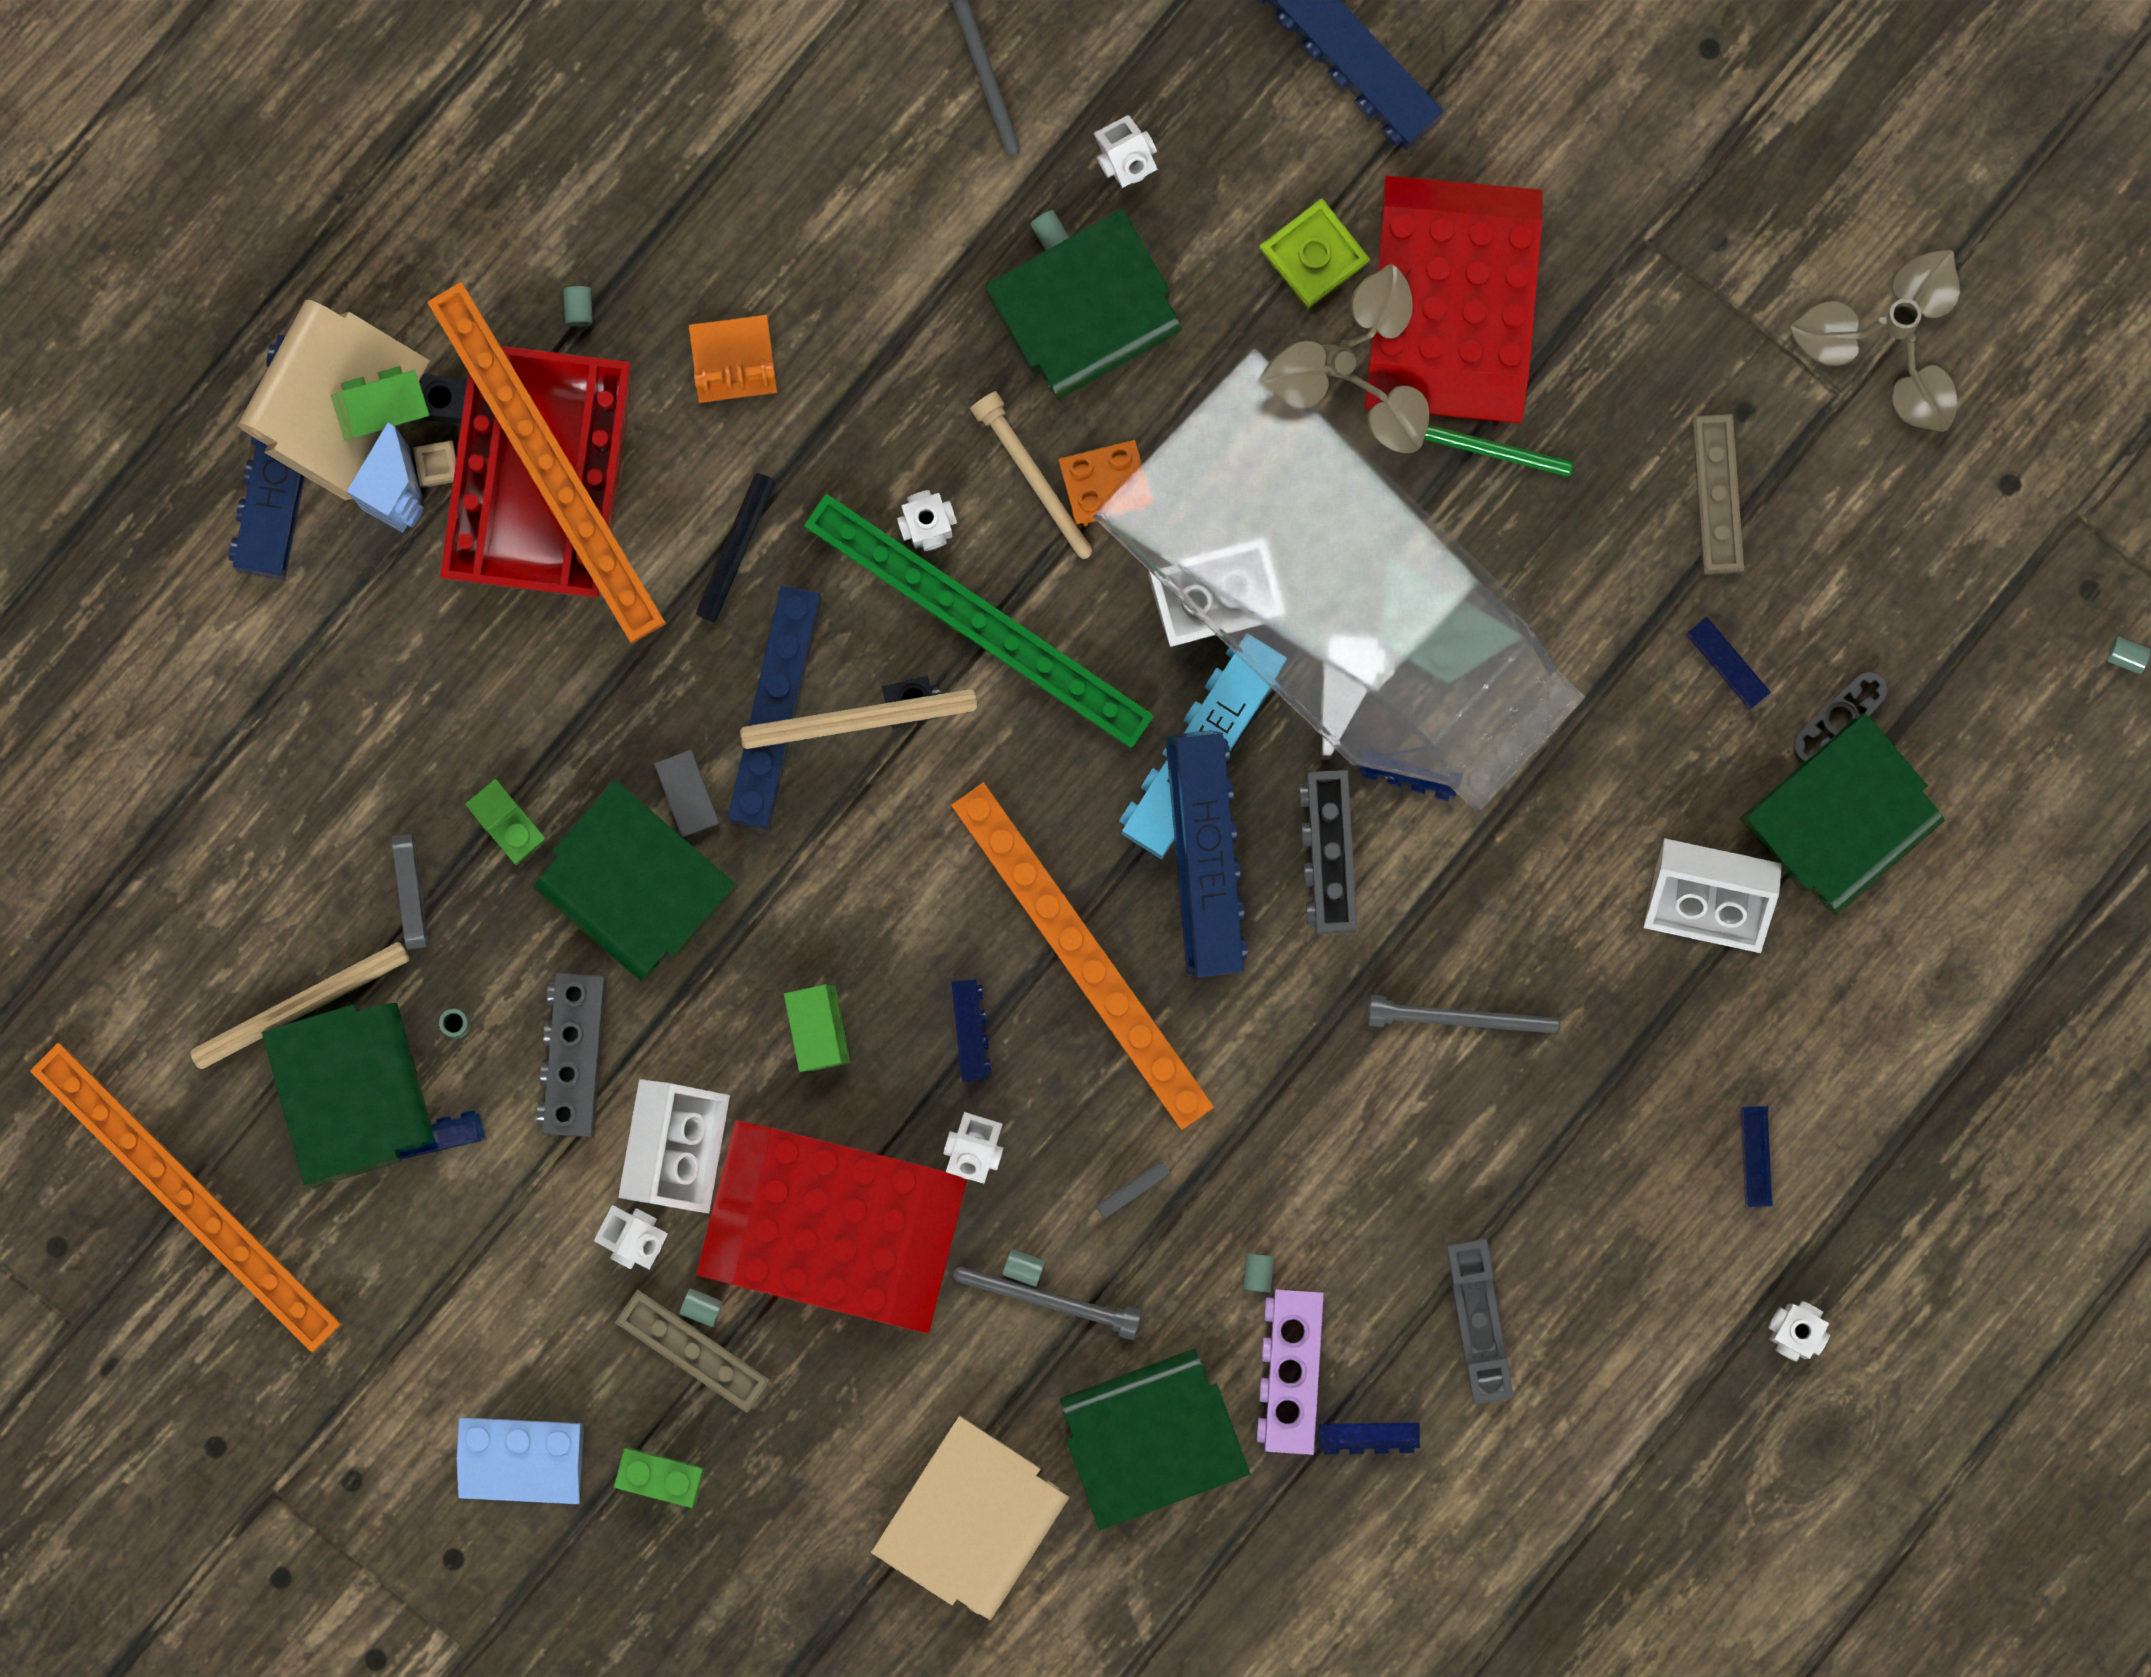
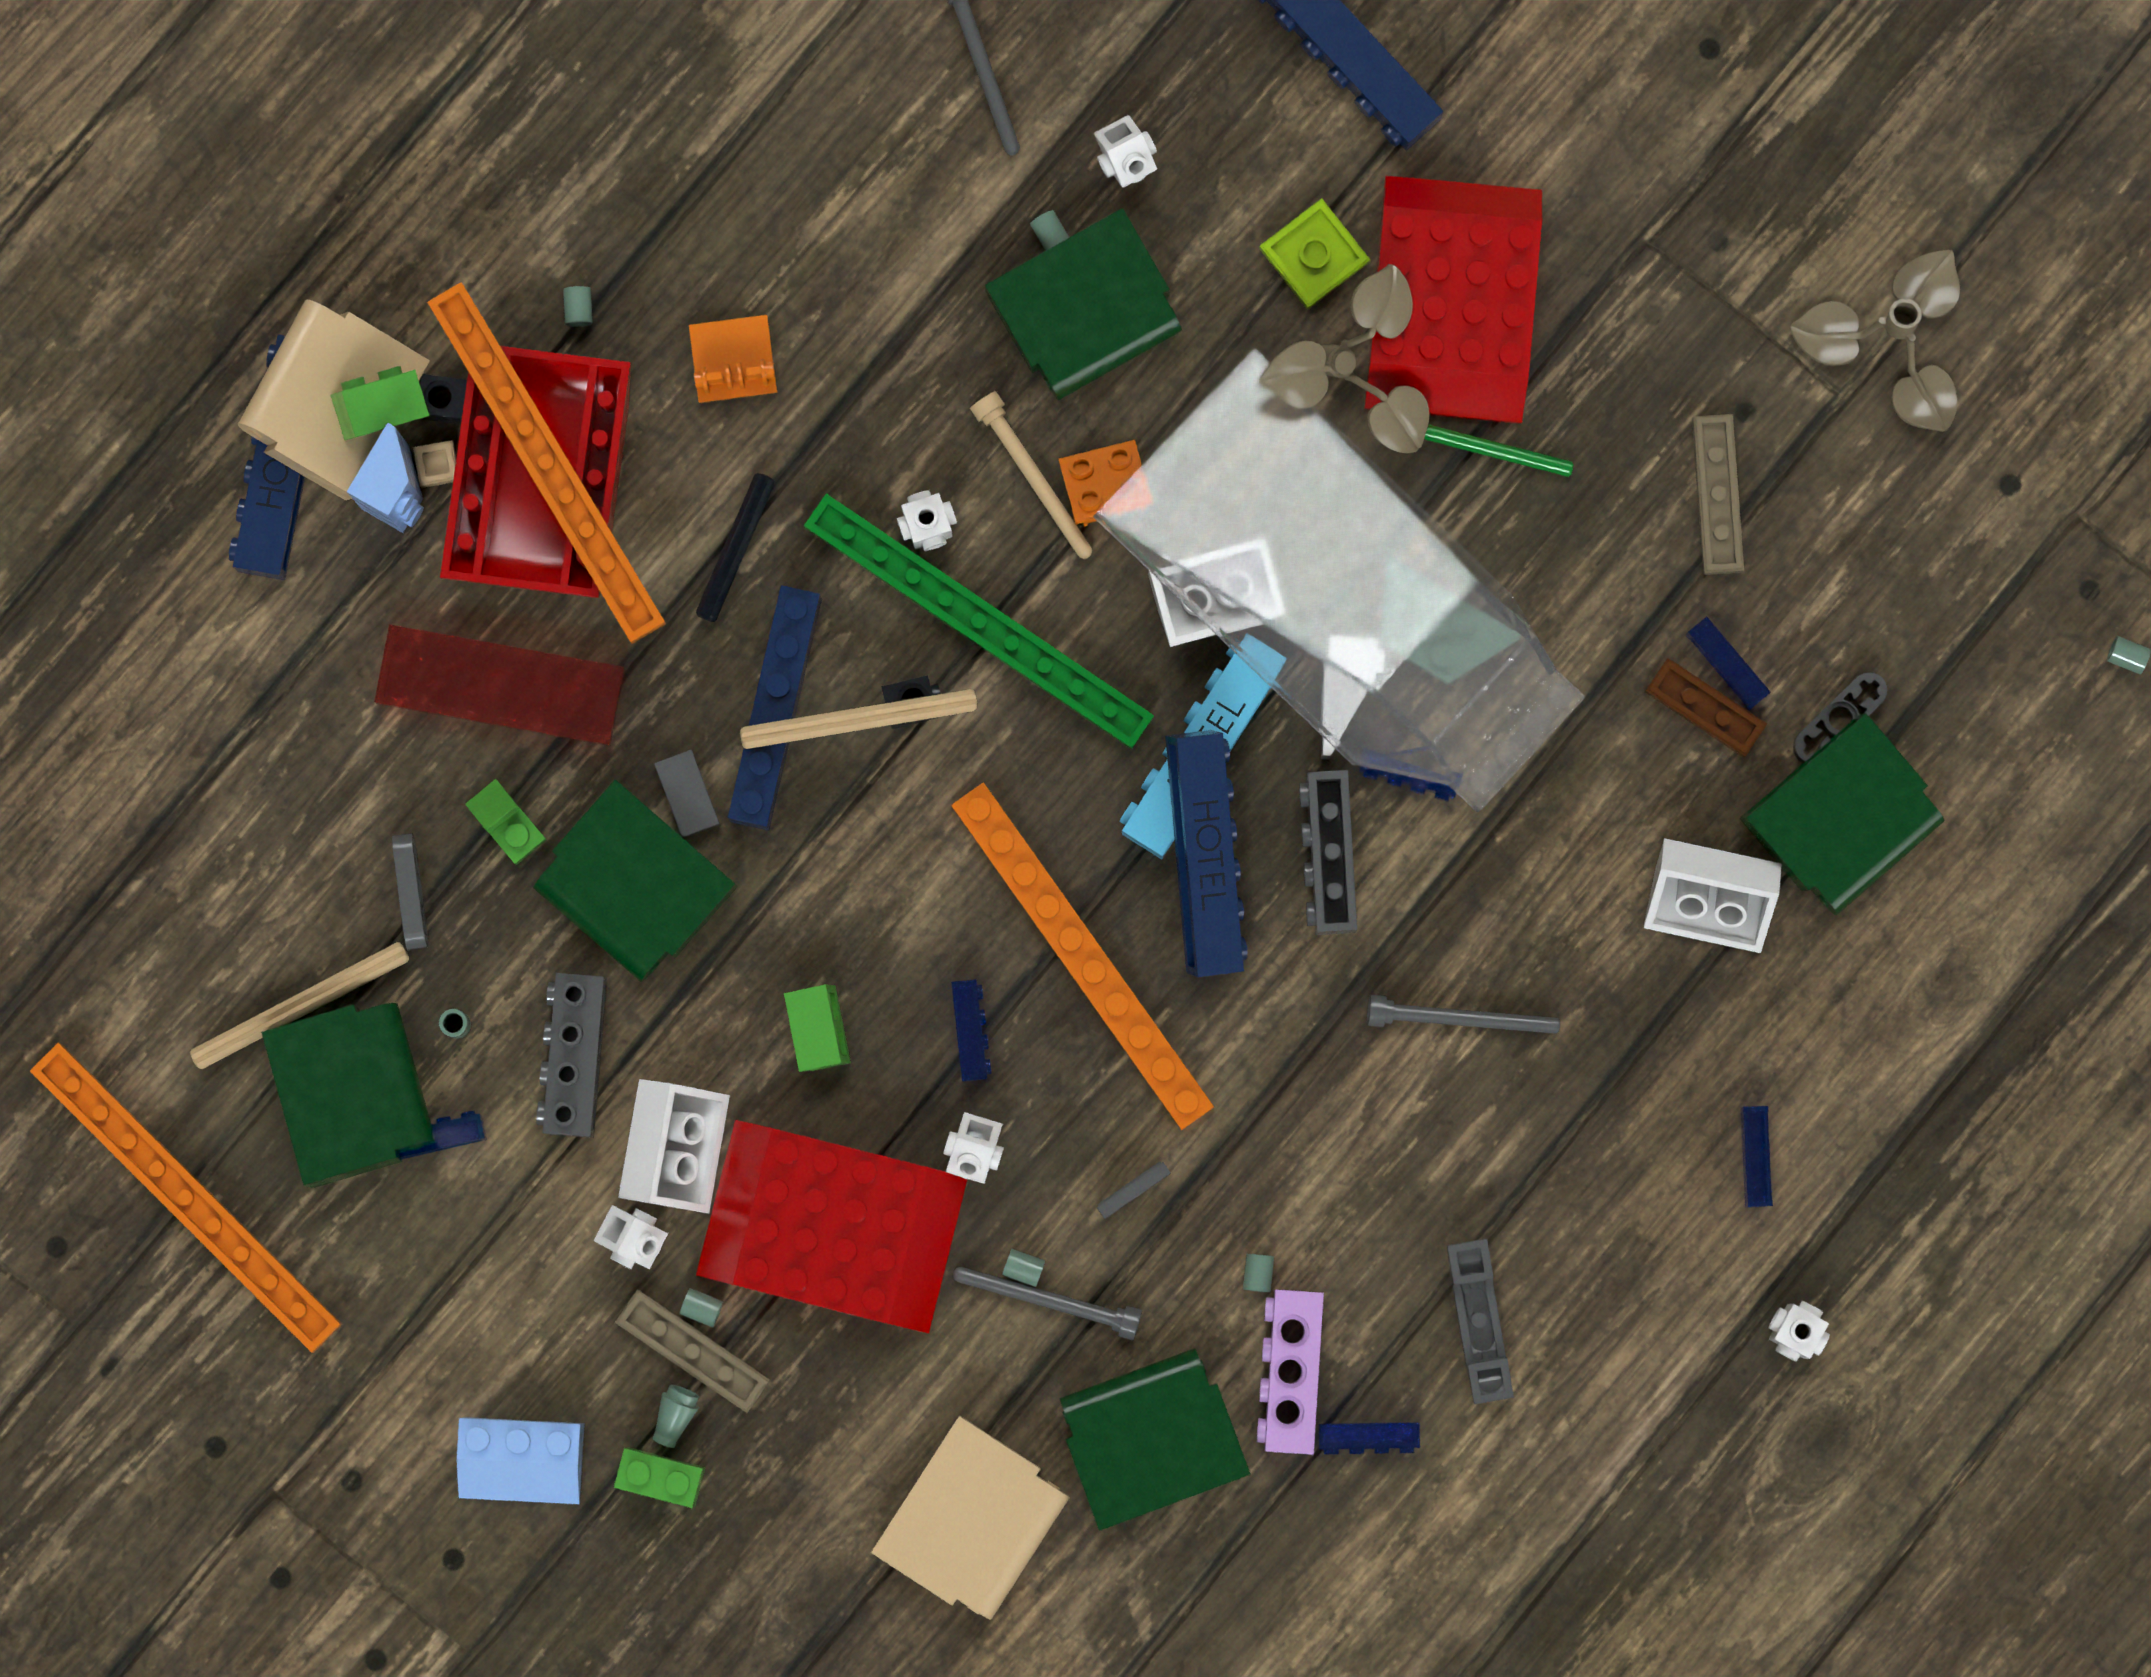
(499, 685): none -> clear red plate
(674, 1415): none -> sand green cone
(1706, 707): none -> reddish brown tile

